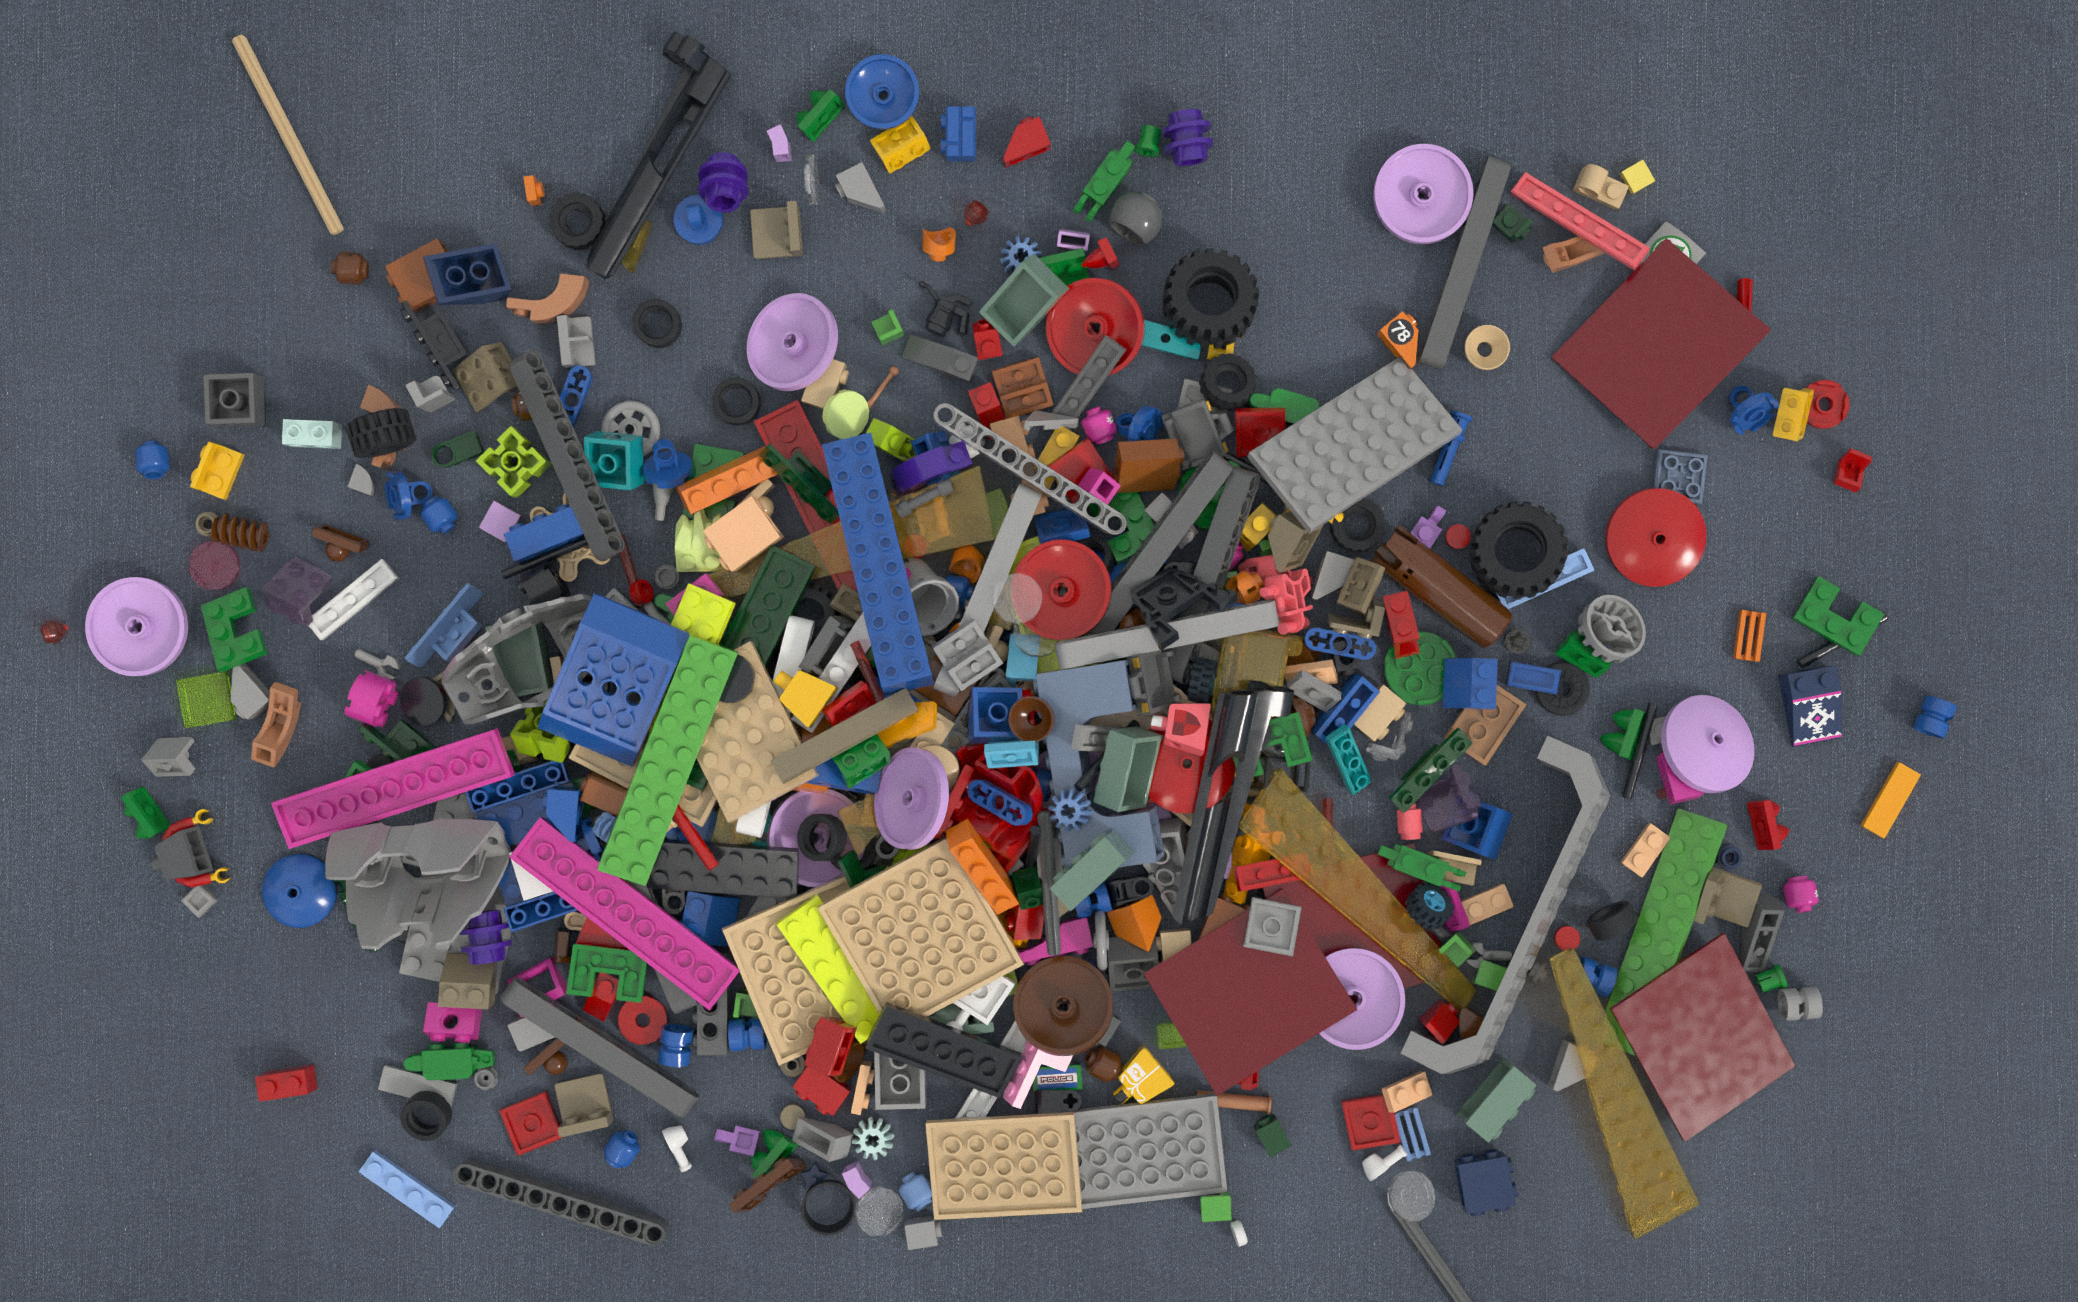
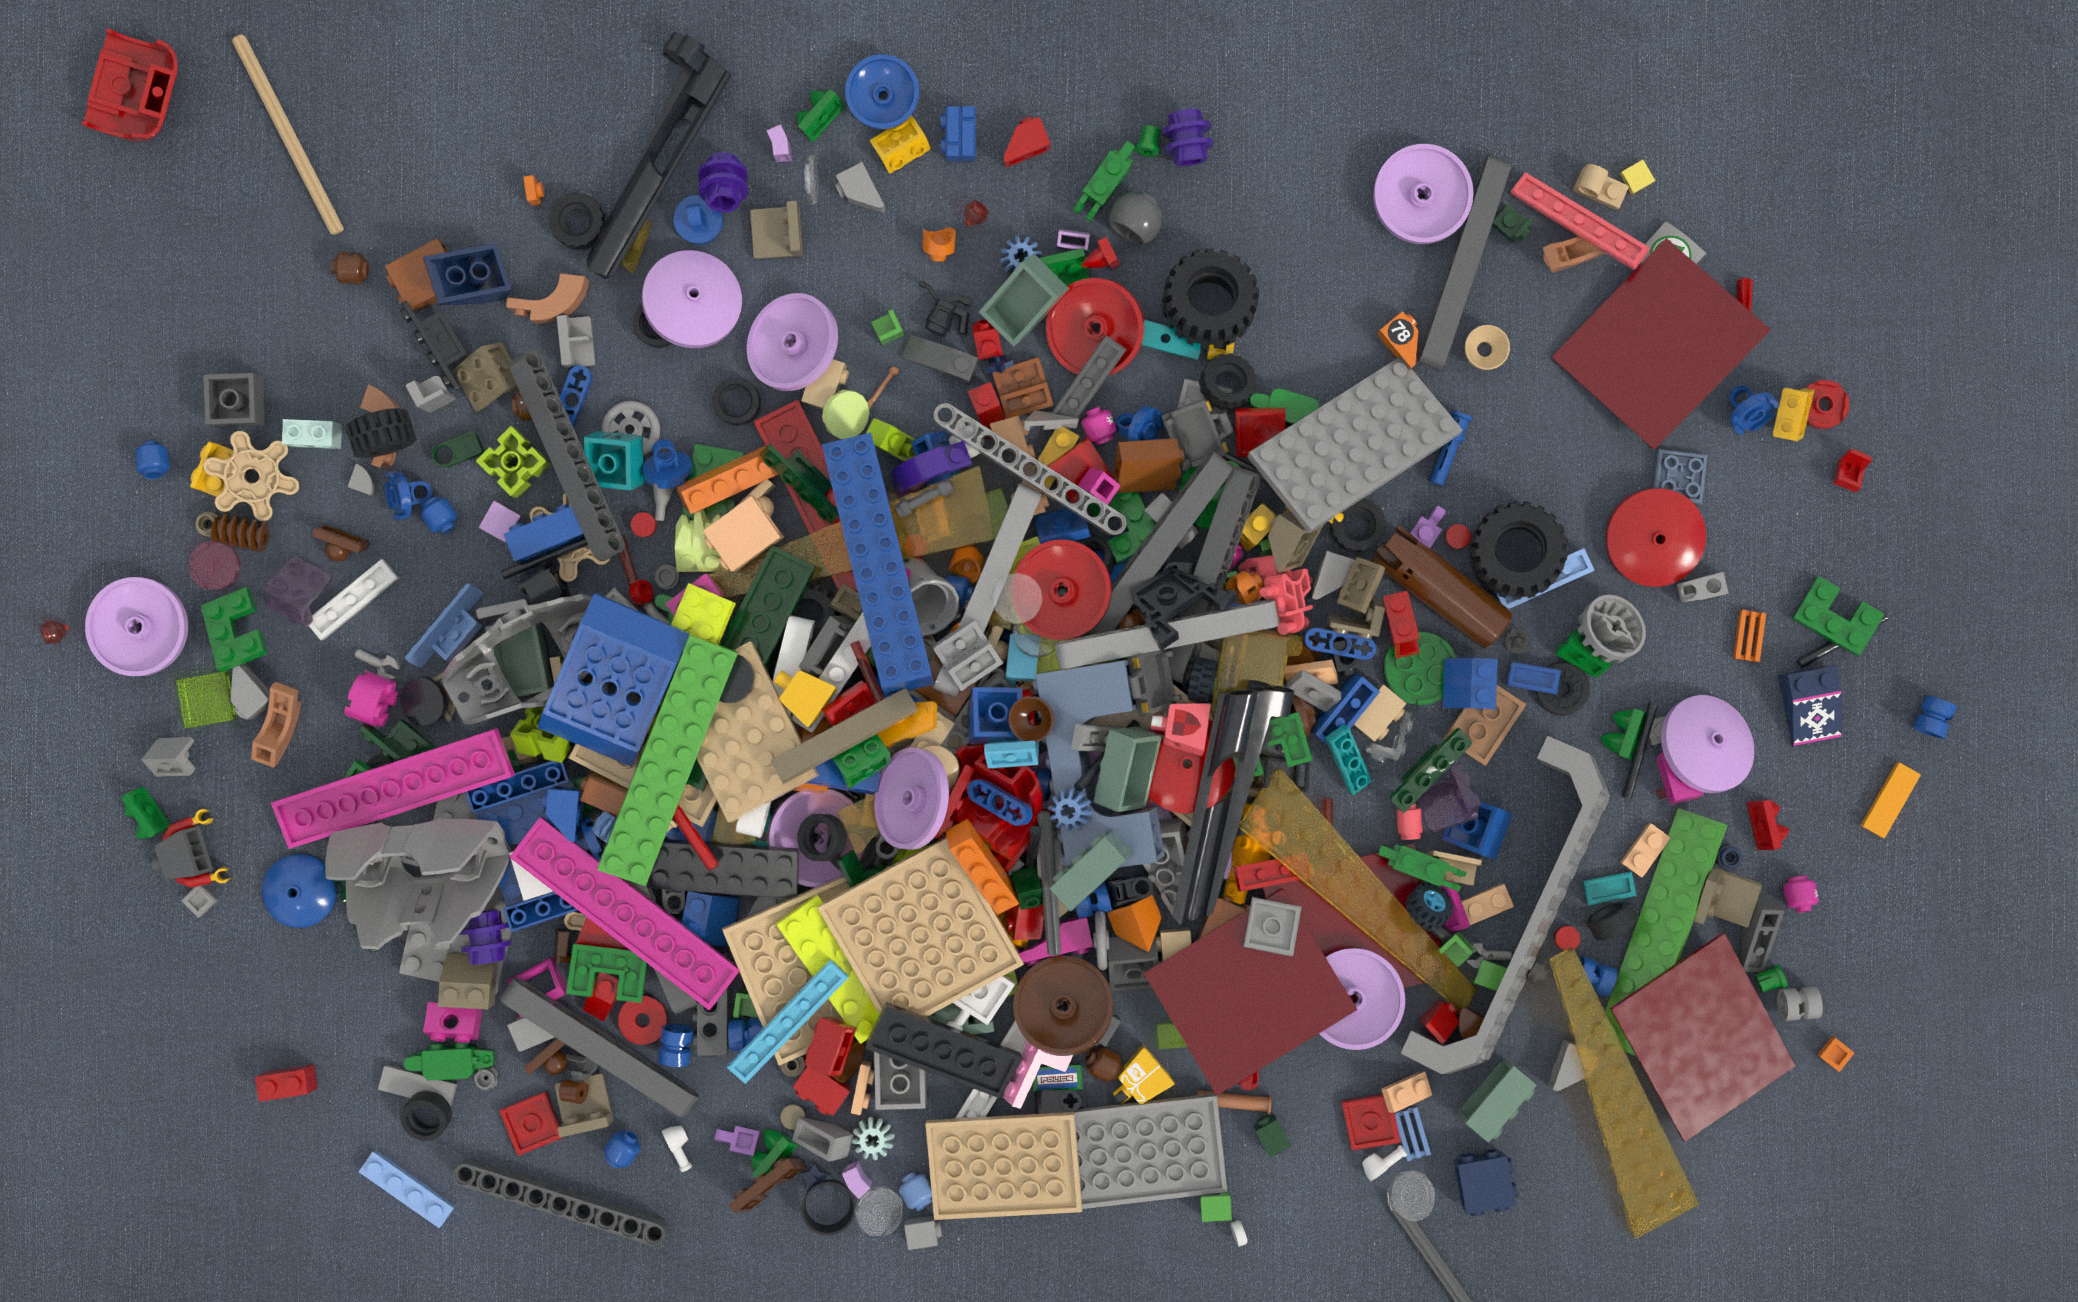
(131, 88): none -> red piece
(233, 472): none -> tan plate
(500, 610): none -> light grey tile
(575, 1089): none -> leg
(643, 524): none -> red tile
(687, 319): none -> lavender dish
(787, 1021): none -> medium azure tile
(999, 364): none -> dark blue piece
(1609, 888): none -> teal tile
(1703, 587): none -> light grey leg
(1835, 1054): none -> orange plate

